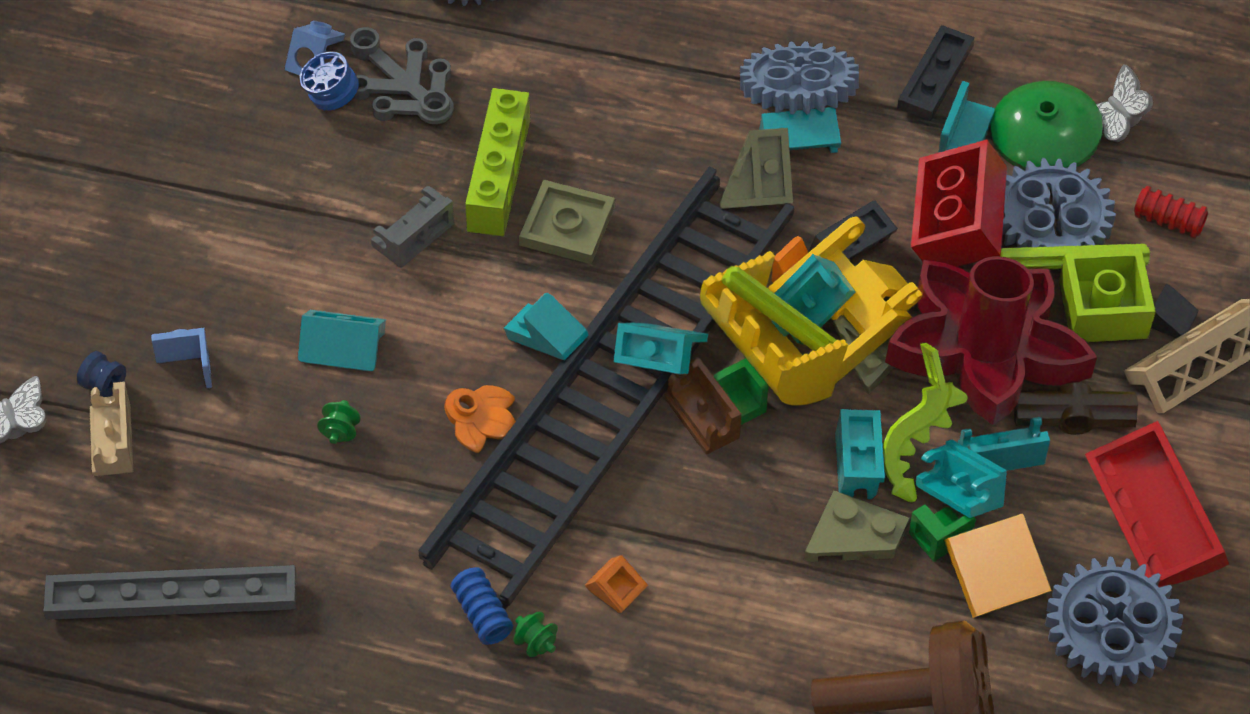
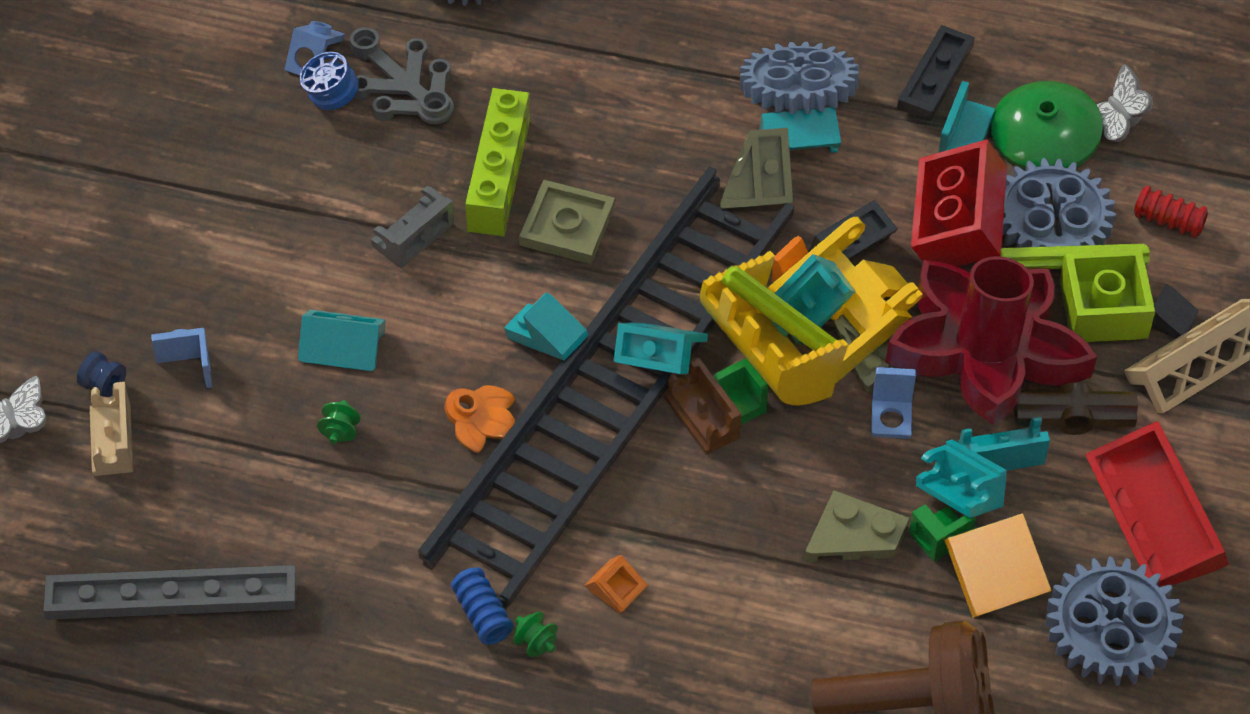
(859, 451): teal hinge -> none
(894, 393): none -> medium blue bracket
(916, 424): lime piece -> none

